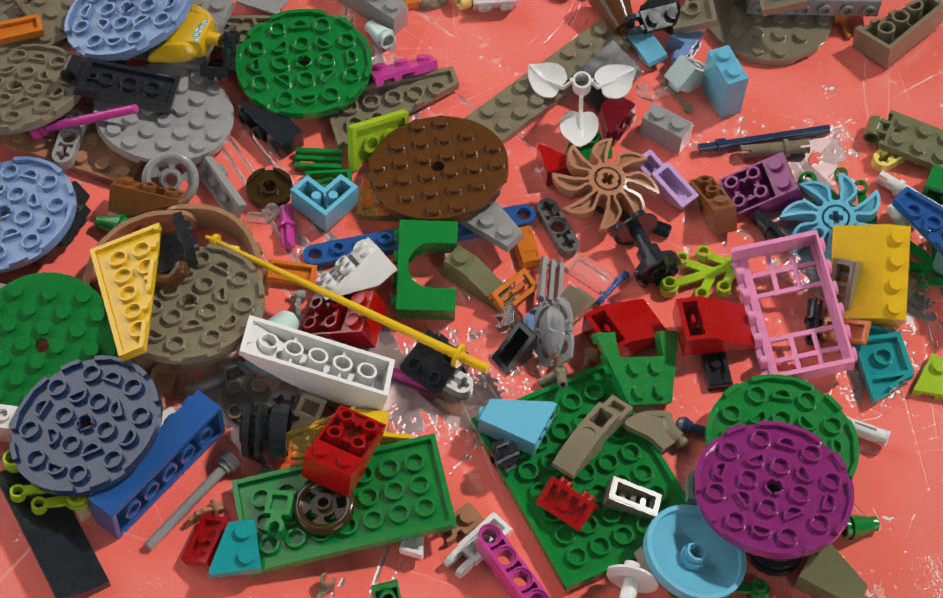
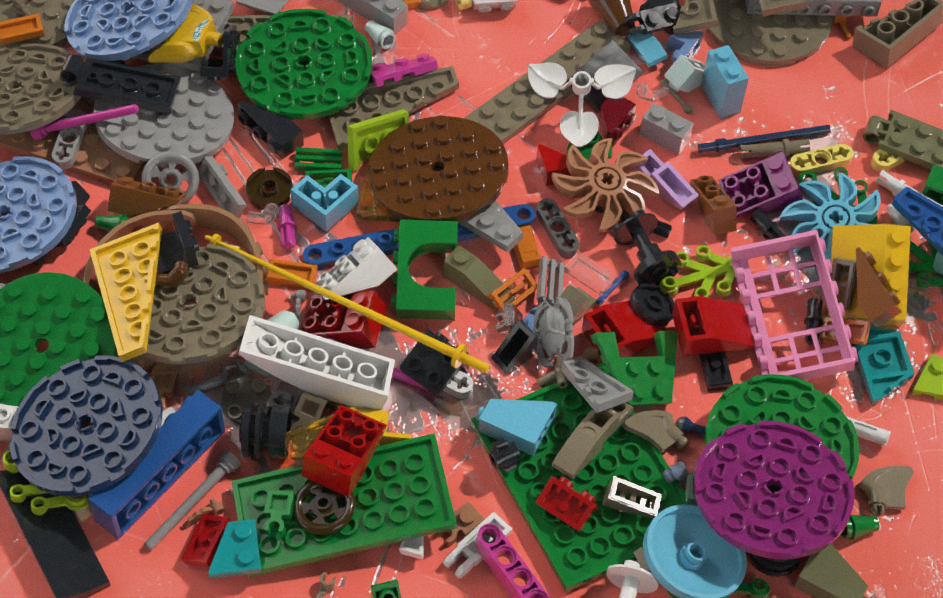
(595, 385): none -> light grey wing
(652, 304): none -> black tile
(676, 472): none -> sand blue arm
(827, 153): none -> light yellow beam
(873, 295): none -> dark orange slope
(886, 488): none -> dark tan arm

